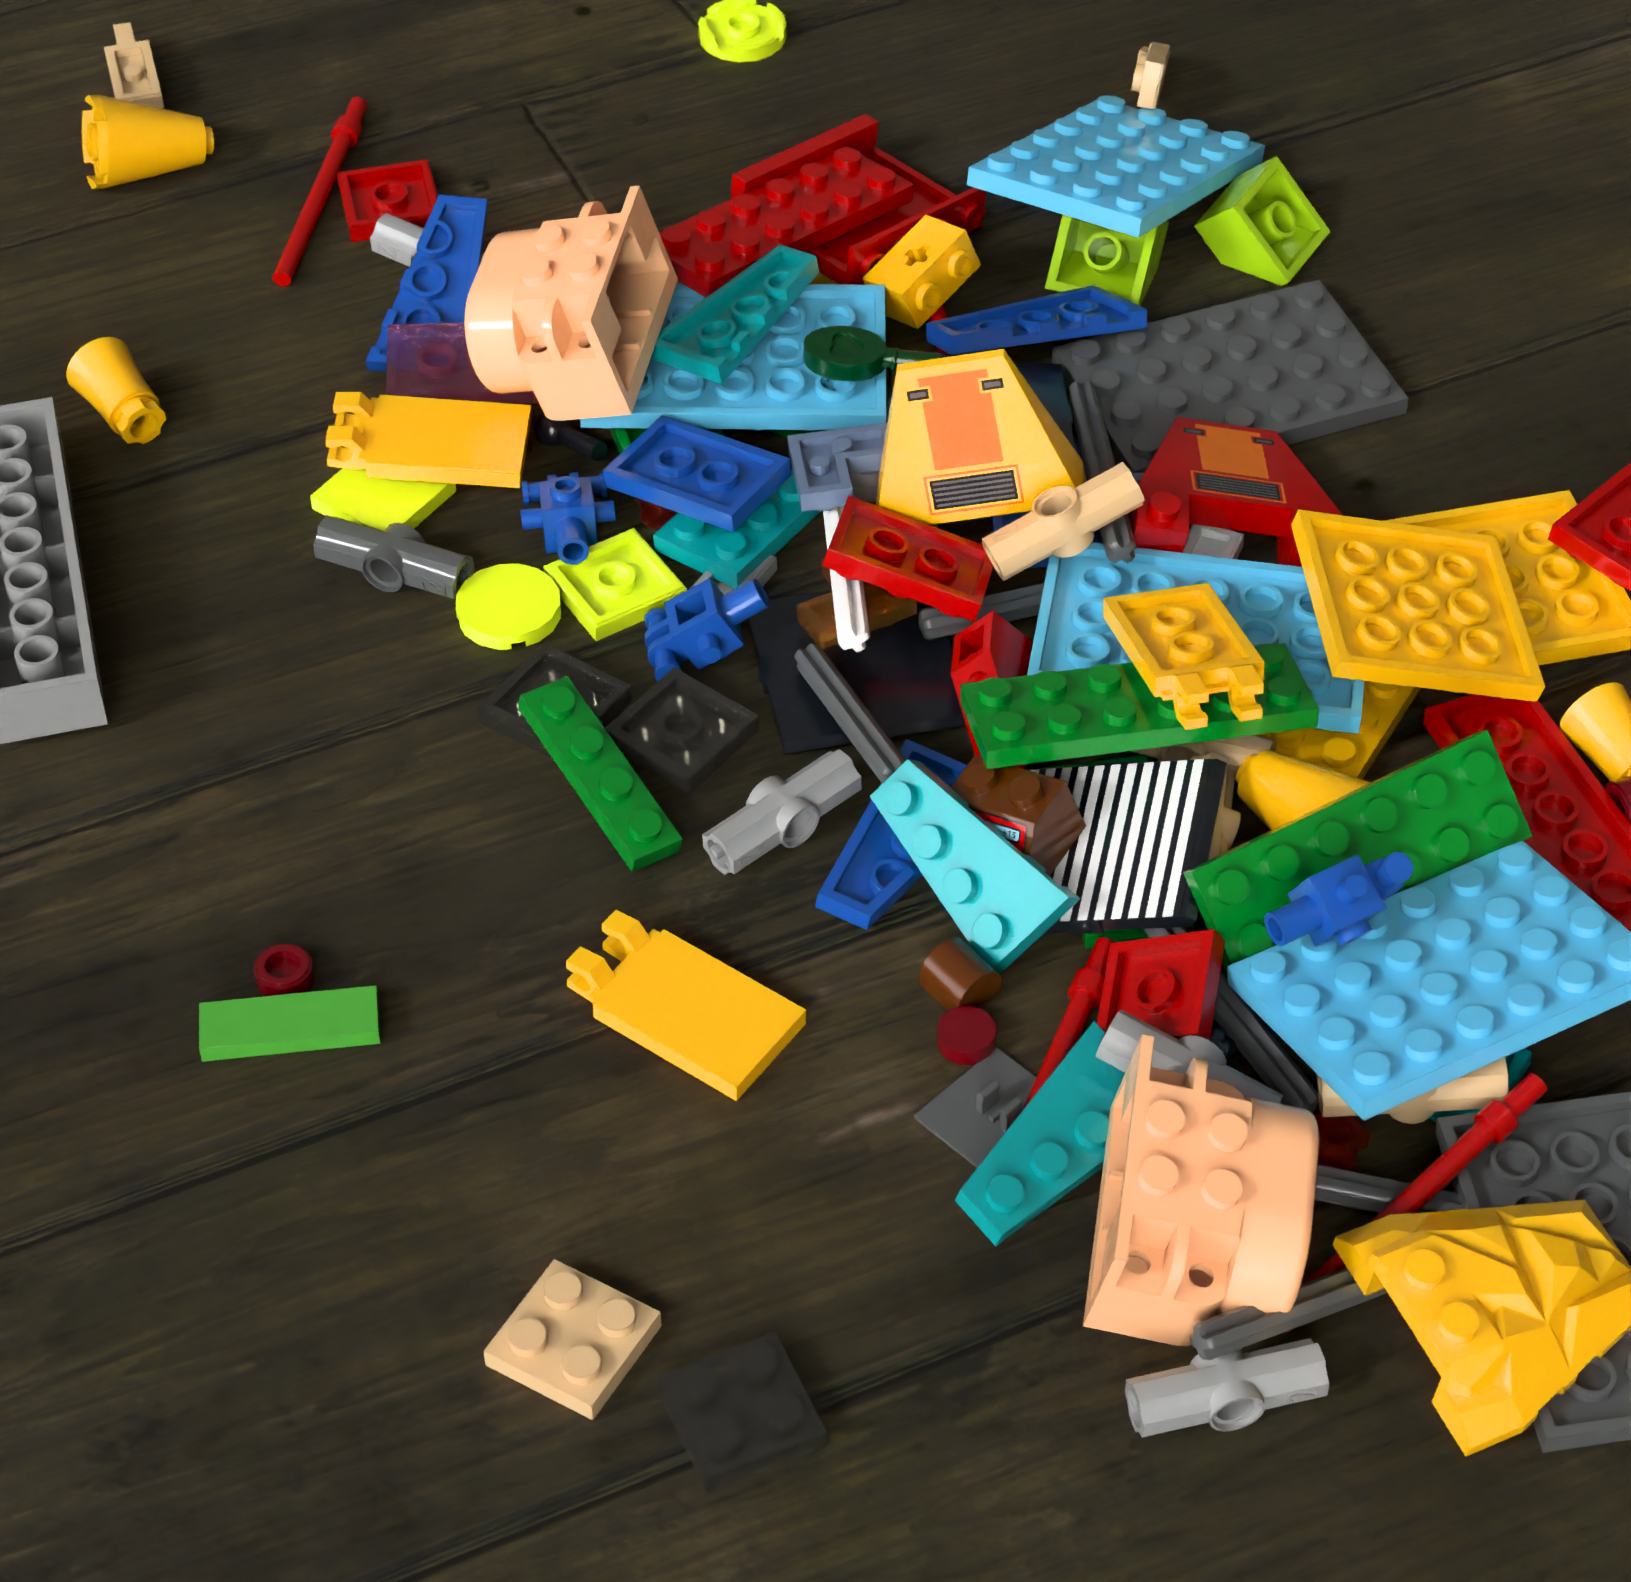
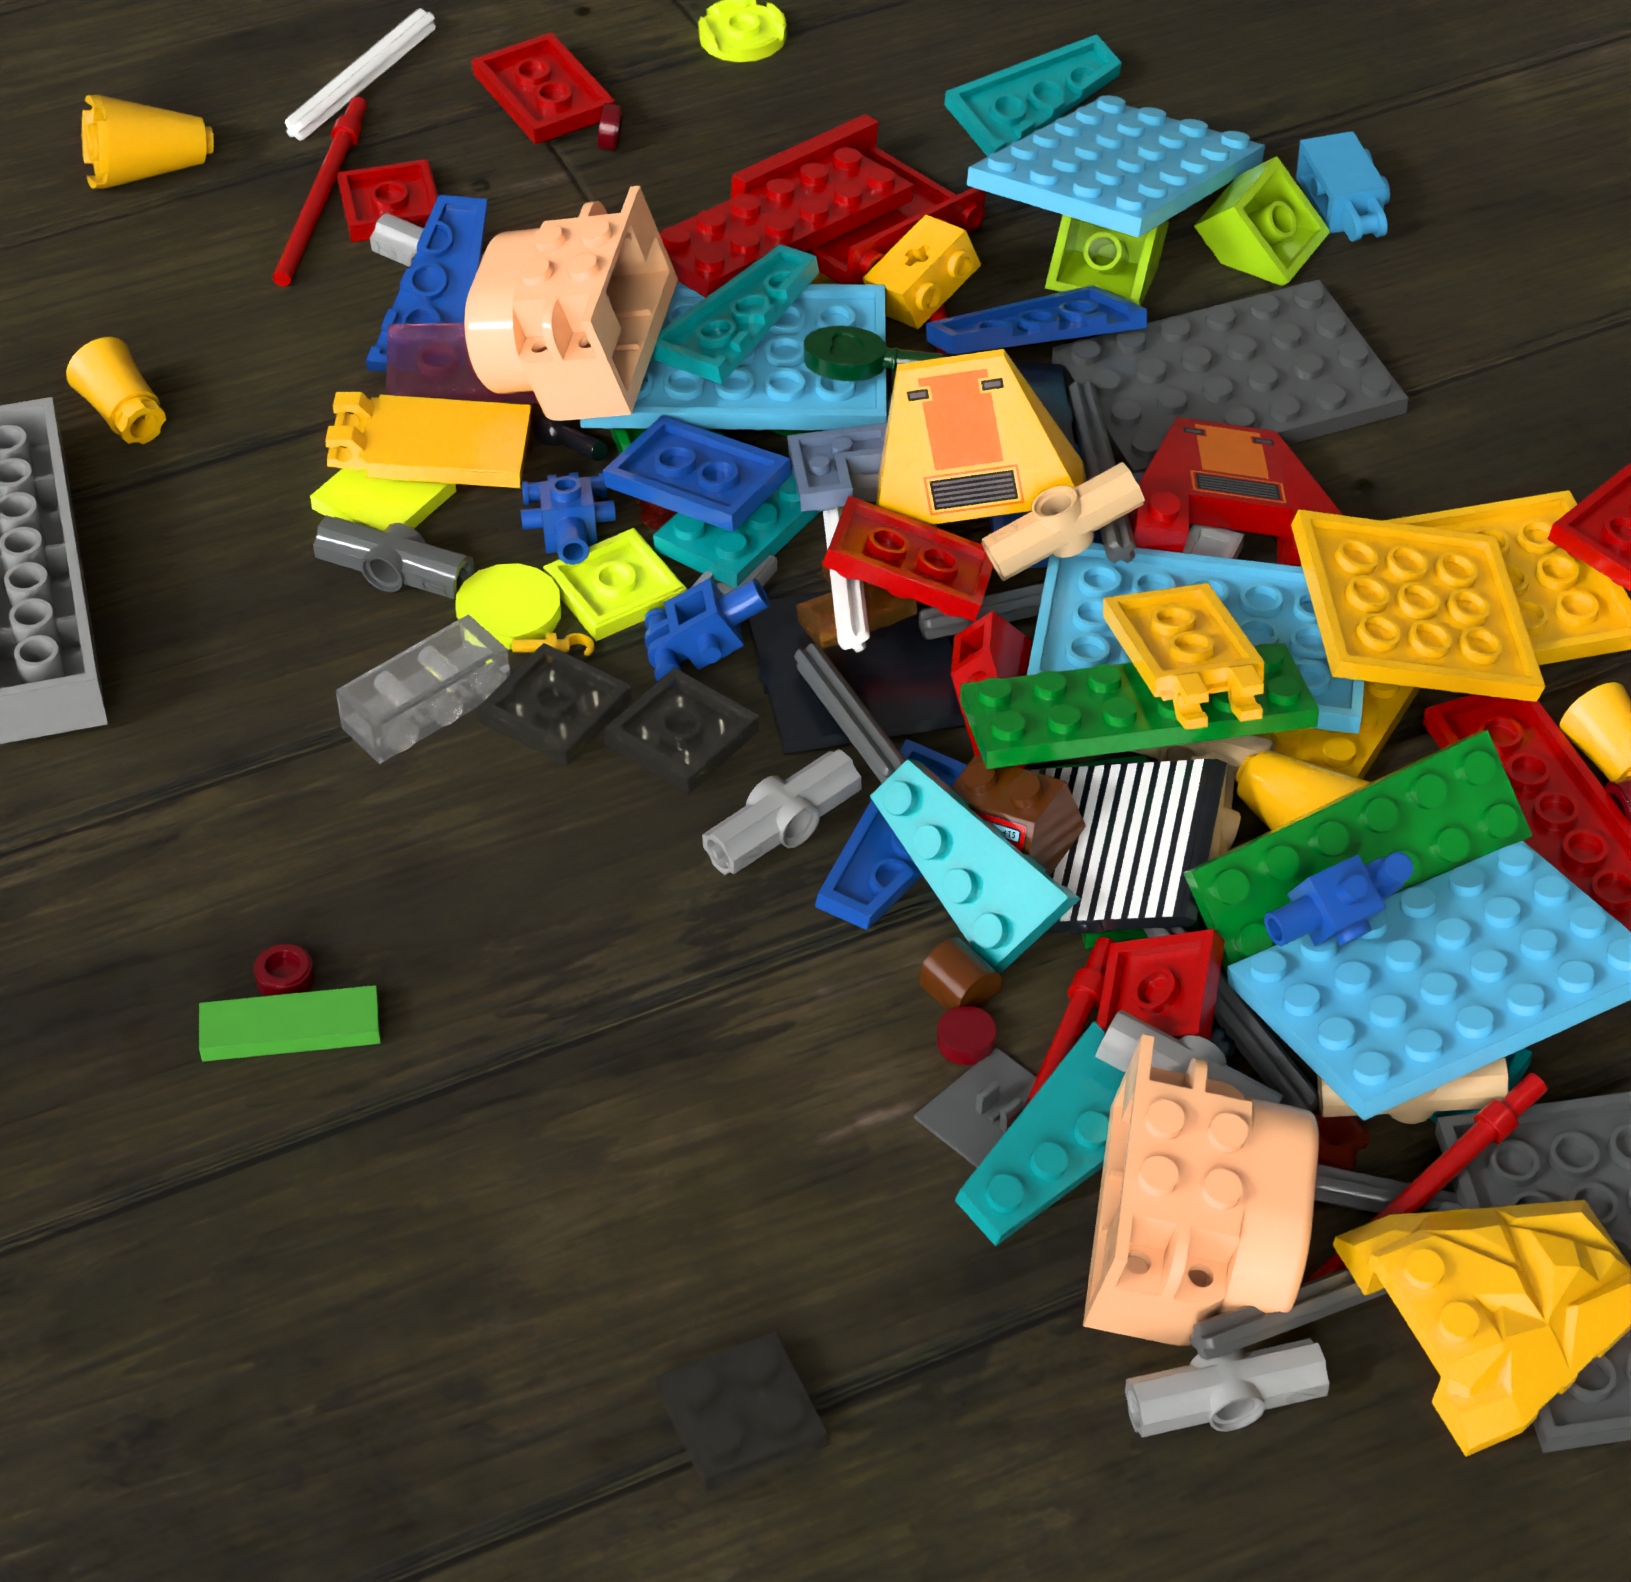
(133, 68): tan hinge -> none
(359, 74): none -> white axle
(422, 688): none -> clear brick
(542, 87): none -> red plate
(563, 645): none -> yellow hand
(573, 1339): tan plate -> none
(600, 774): green plate -> none
(610, 127): none -> dark red tile
(685, 1005): yellow tile -> none
(1031, 93): none -> teal wing
(1150, 73): tan hinge -> none
(1343, 185): none -> dark azure brick

